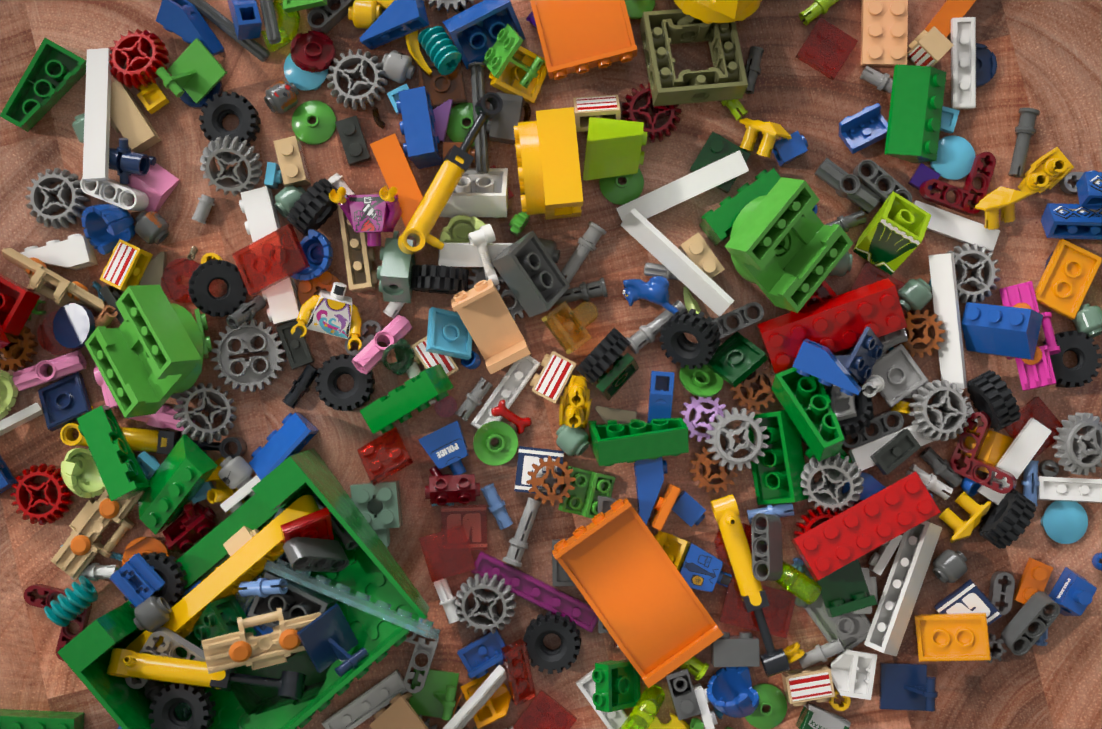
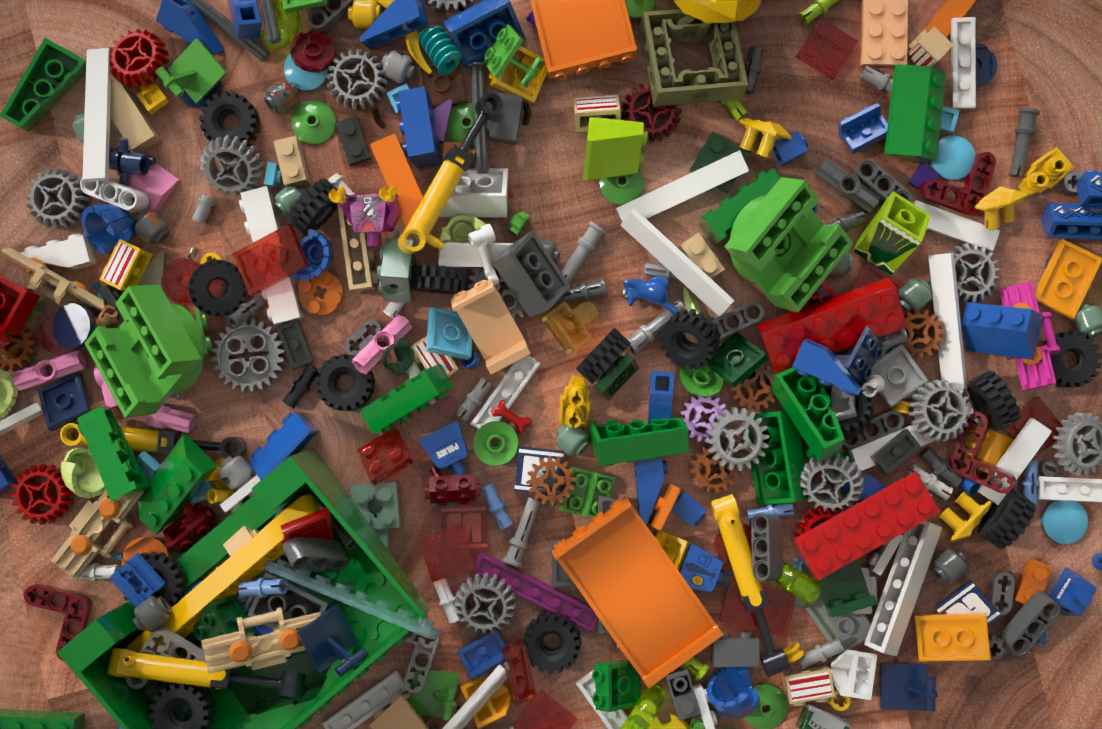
(73, 603): teal piece -> none
(206, 431): light grey gear -> none
(331, 314): torso -> none
(549, 164): yellow piece -> none
(553, 376): brick -> none
(620, 415): dark tan tile -> none

